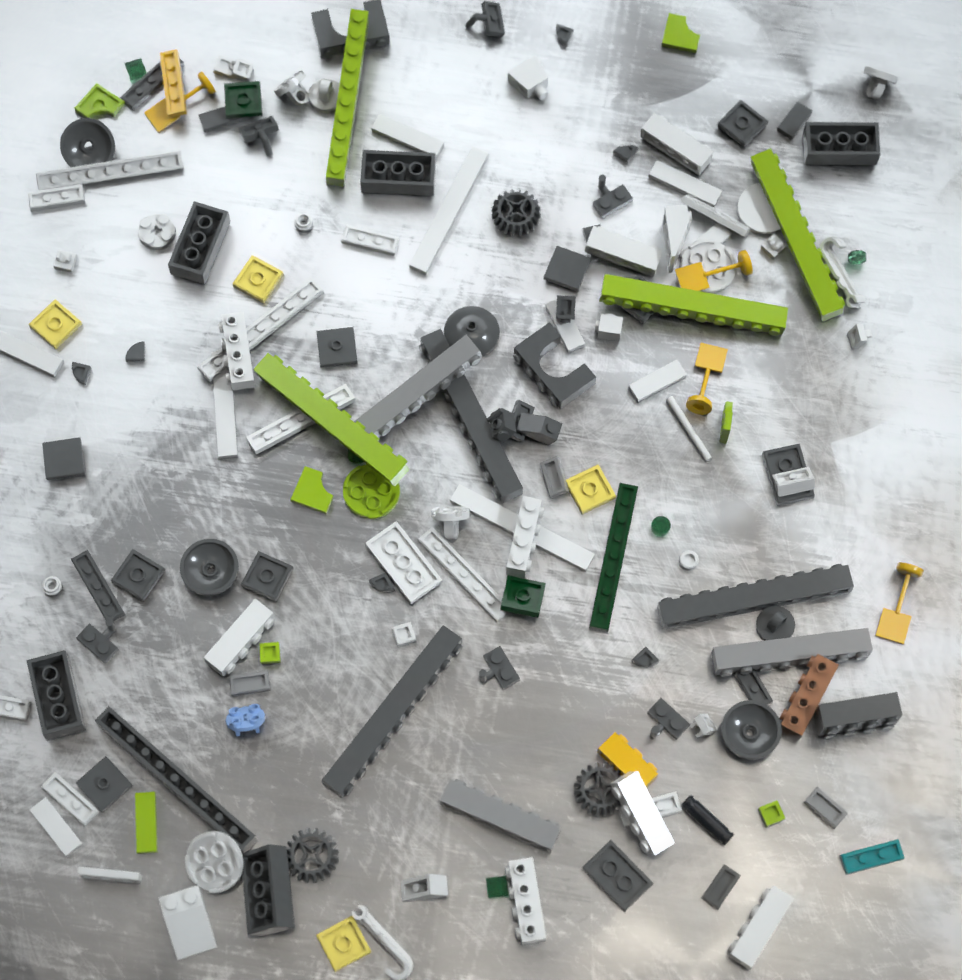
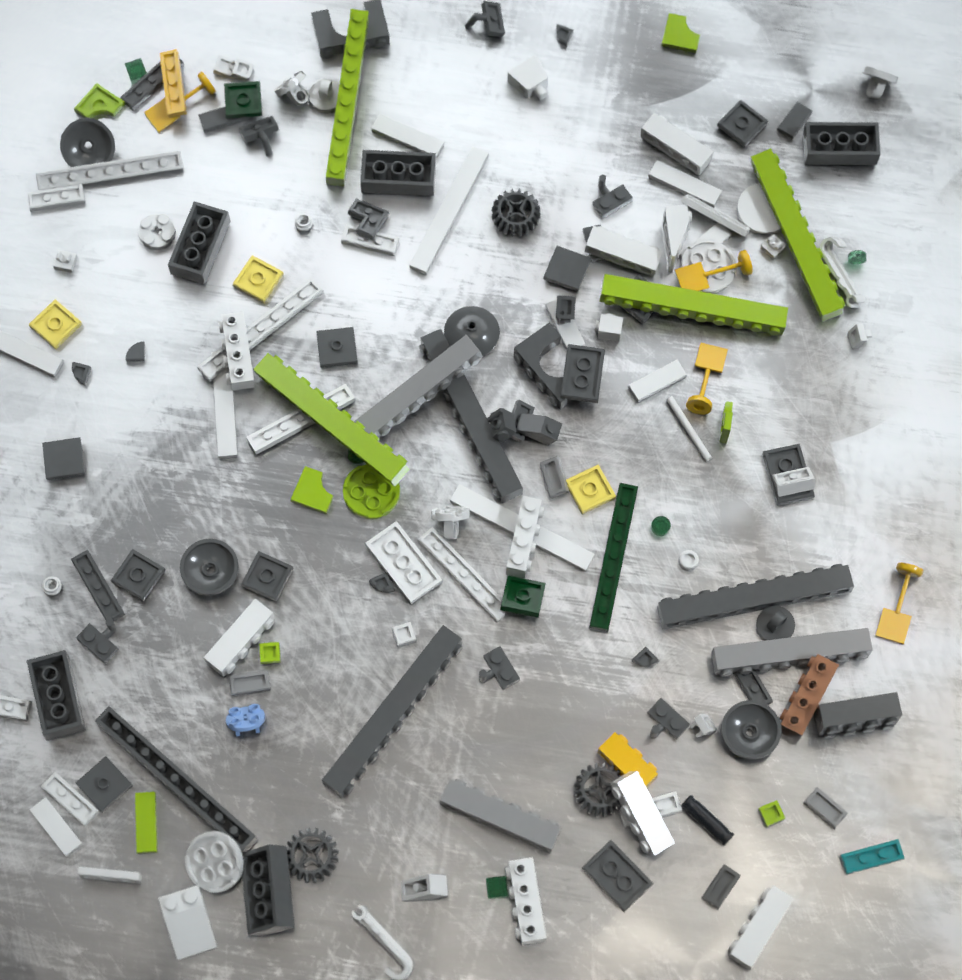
(343, 943): light yellow tile -> none
(371, 217): none -> dark grey tile
(582, 373): none -> dark grey tile
(625, 152): dark grey tile -> none

